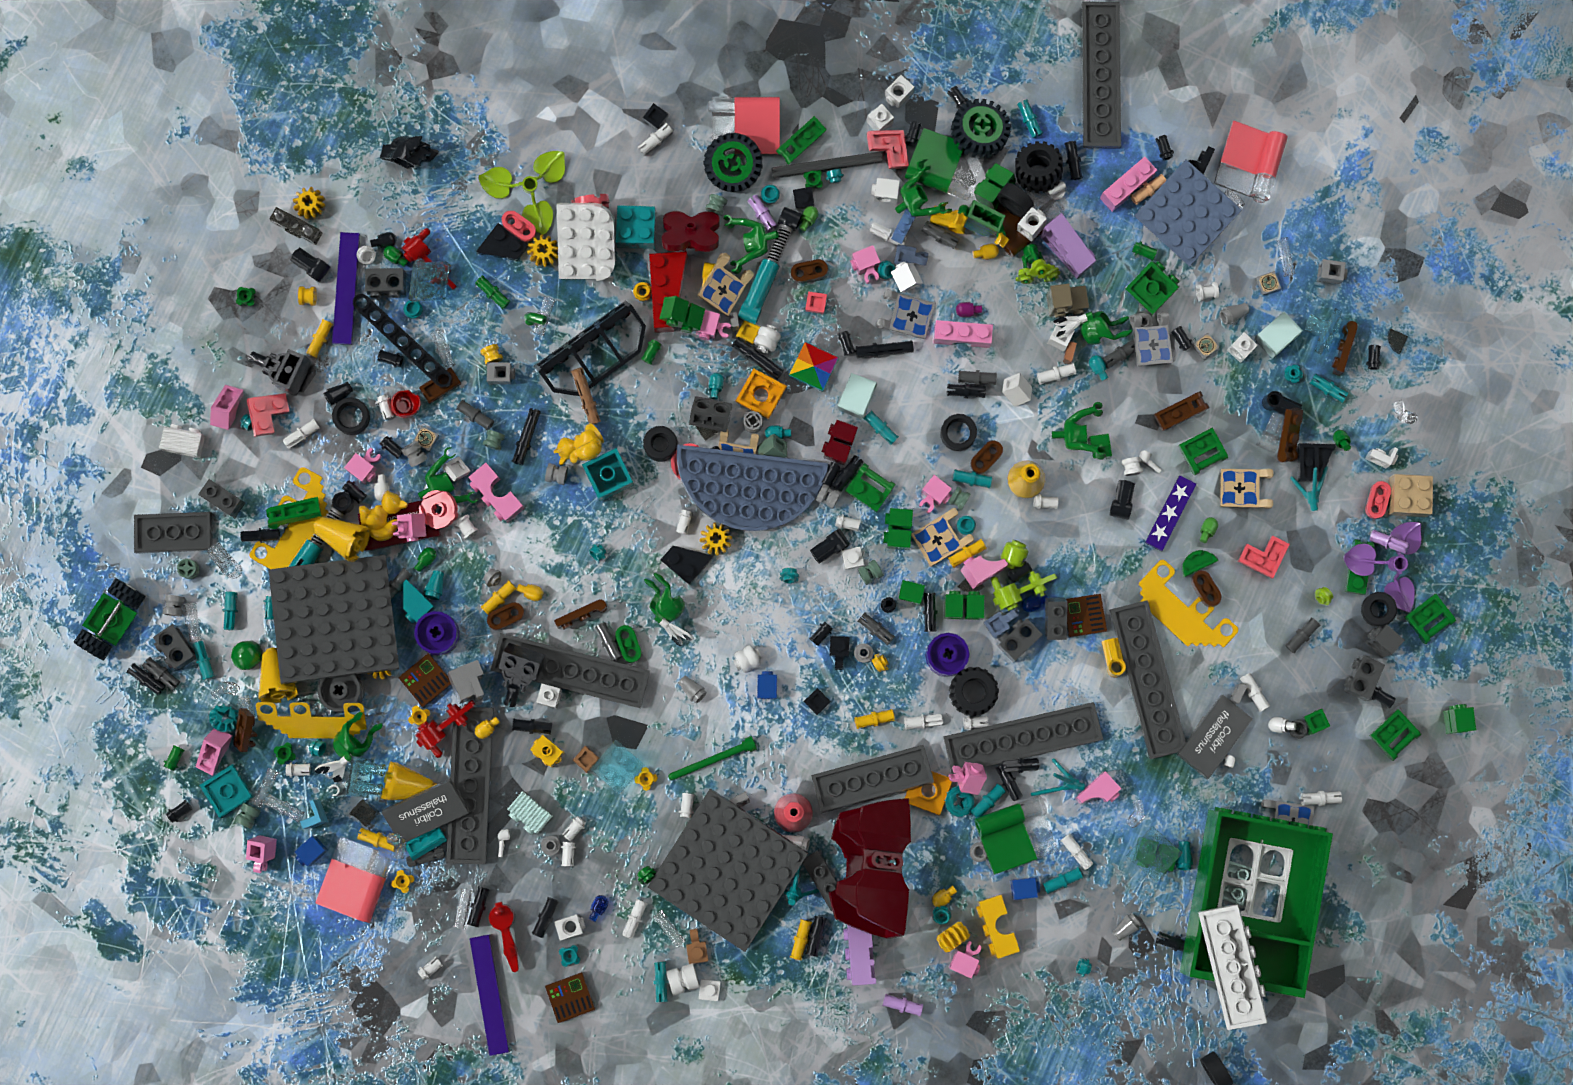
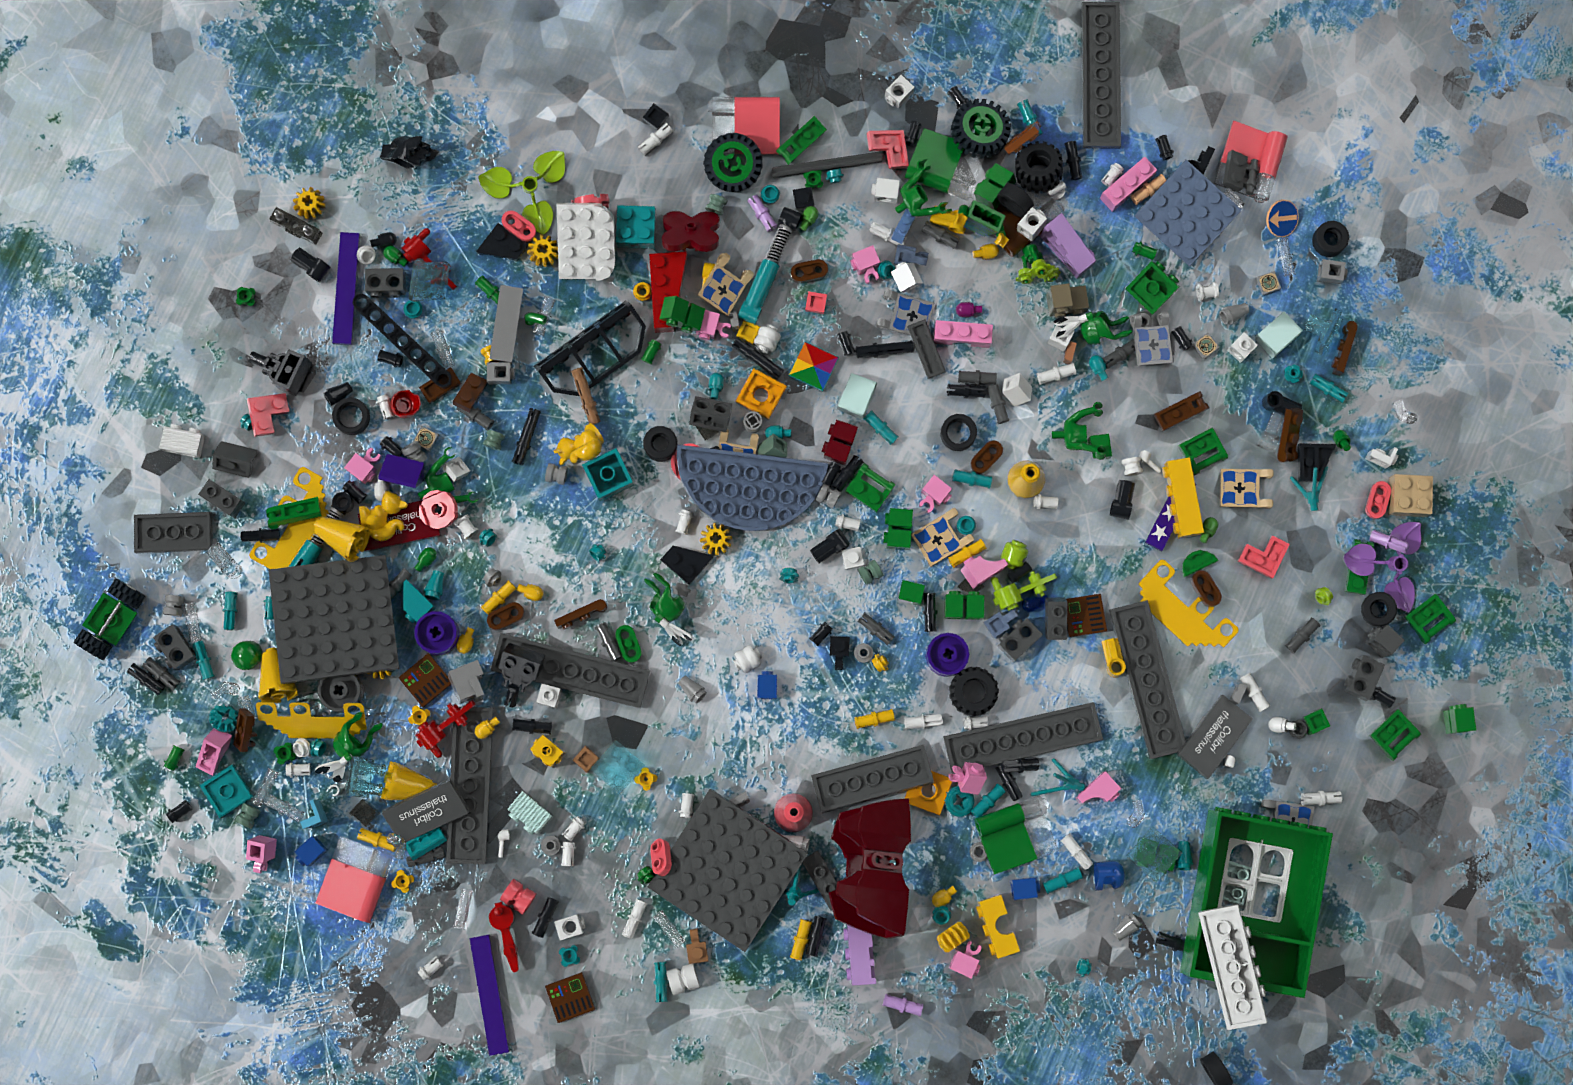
(184, 567): sand green wheel -> none
(225, 407): bright pink arch -> none
(233, 459): none -> dark grey panel
(301, 434): white axle -> none
(301, 747): none -> white plate
(307, 295): yellow wheel -> none
(319, 338): yellow pin -> none
(402, 471): none -> dark purple slope
(410, 526): bright pink brick -> none
(465, 641): none -> yellow cylinder
(470, 392): none -> reddish brown plate
(478, 906): black pin -> none
(484, 481): bright pink arch -> none
(487, 537): none -> teal plate
(506, 324): none -> light grey panel
(518, 897): none -> coral wheel
(598, 907): clear blue cylinder -> none
(660, 857): none -> coral plate
(681, 589): none -> light grey plate
(709, 990): white plate -> none
(747, 745): green piece -> none
(754, 241): green piece -> none
(817, 701): black plate -> none
(880, 118): white brick -> none
(888, 609): black pin -> none
(926, 349): none -> dark grey plate
(959, 498): sand green wheel -> none
(997, 404): none -> dark grey pin
(1030, 133): none -> dark orange plate
(1108, 873): none -> blue helmet
(1112, 174): none -> white pin
(1183, 498): none -> yellow brick
(1235, 172): none -> dark grey plate
(1282, 218): none -> blue piece
(1338, 230): none -> black tyre
(1373, 358): black pin -> none
(1396, 340): clear smoke tile -> none

